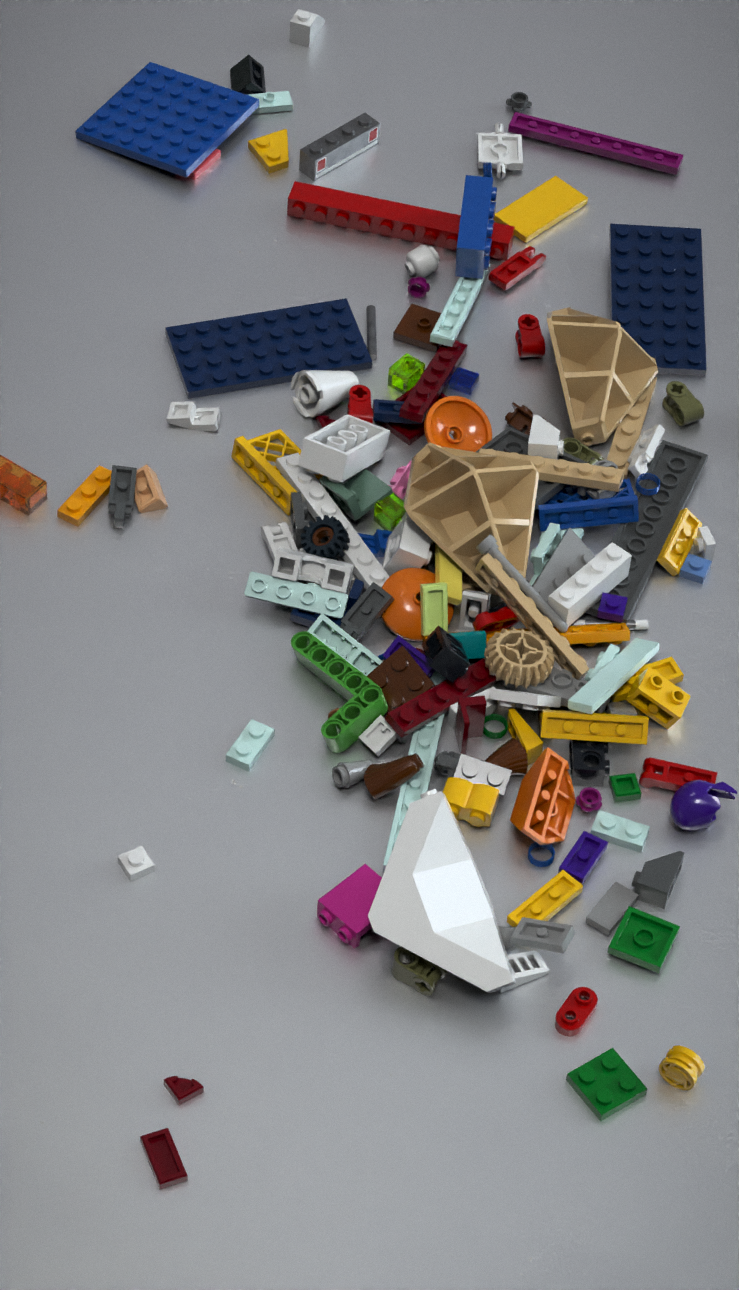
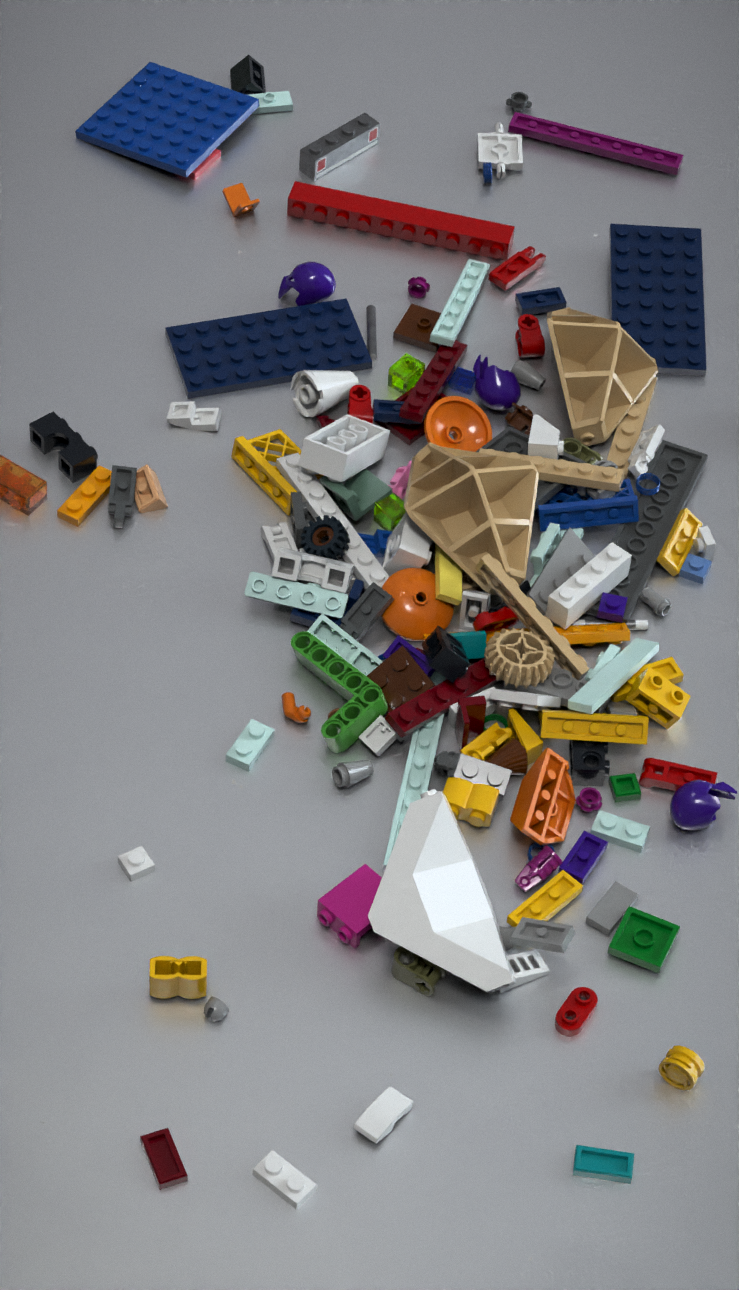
(76, 456): none -> black arch
(178, 977): none -> yellow brick
(183, 1089): dark red tile -> none
(215, 1009): none -> light grey hinge
(239, 200): none -> orange bracket
(271, 150): yellow wing -> none
(284, 1179): none -> white plate
(293, 712): none -> orange arm
(305, 27): white slope -> none
(312, 282): none -> dark purple helmet
(382, 1114): none -> white slope
(388, 776): reddish brown piece -> none
(422, 261): white head -> none
(433, 607): yellowish green tile -> none
(475, 227): blue brick -> none
(487, 742): none -> yellow hinge
(489, 546): light grey piece -> none
(494, 386): none -> dark purple helmet
(528, 375): none -> light grey cone
(538, 869): none -> magenta hinge
(540, 301): none -> dark blue plate
(541, 208): yellow tile -> none
(603, 1164): none -> teal tile
(606, 1084): green plate -> none
(658, 879): dark grey slope -> none
(660, 605): none -> light grey pin
(682, 404): olive piece -> none

